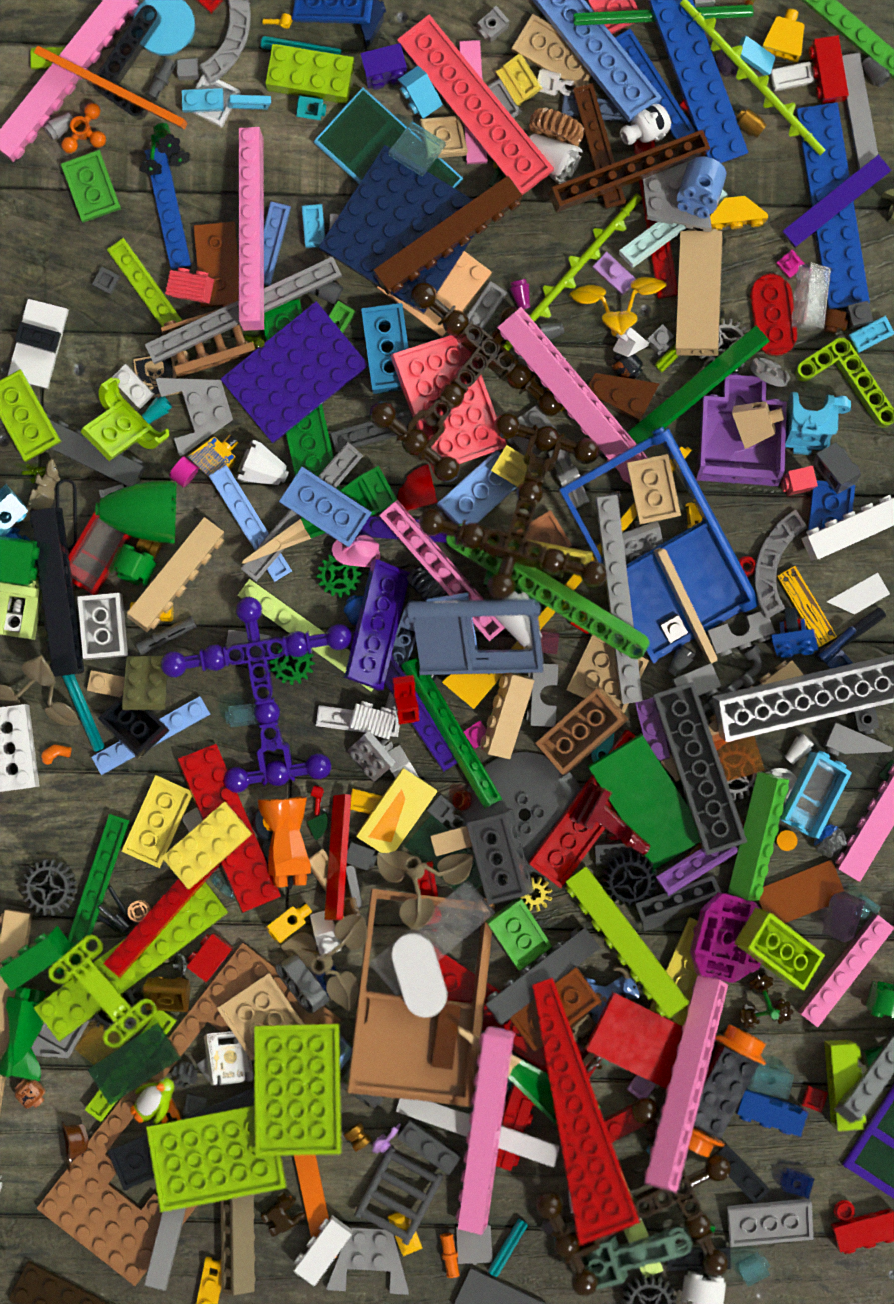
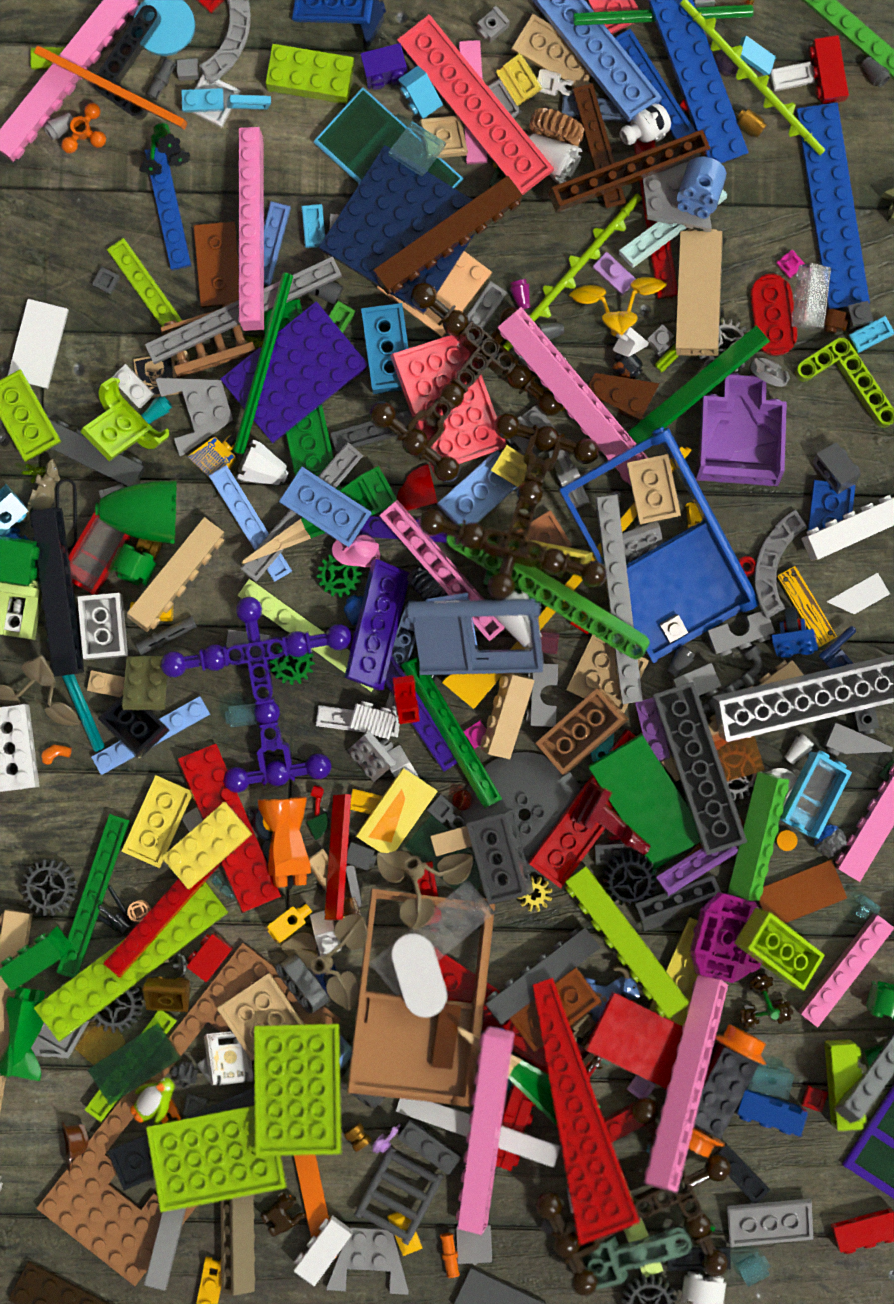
(29, 1093): head -> none
(38, 337): black plate -> none
(91, 186): bright green plate -> none
(102, 991): lime beam -> none
(184, 471): dark pink piece -> none
(190, 286): coral brick -> none
(263, 363): none -> green axle
(266, 43): teal axle -> none
(284, 22): yellow hand -> none
(304, 101): teal brick -> none
(507, 1247): teal axle -> none
(518, 933): bright green plate -> none
(685, 605): tan tile -> none
(736, 212): yellow slope -> none
(756, 422): tan torso -> none
(785, 37): yellow torso -> none
(799, 481): coral brick -> none
(806, 1182): clear blue brick -> none
(813, 429): medium azure animal -> none
(836, 201): dark purple tile -> none
(843, 916): clear purple brick -> none
(844, 1210): red plate -> none
(859, 111): light grey tile -> none
(861, 627): black axle -> none

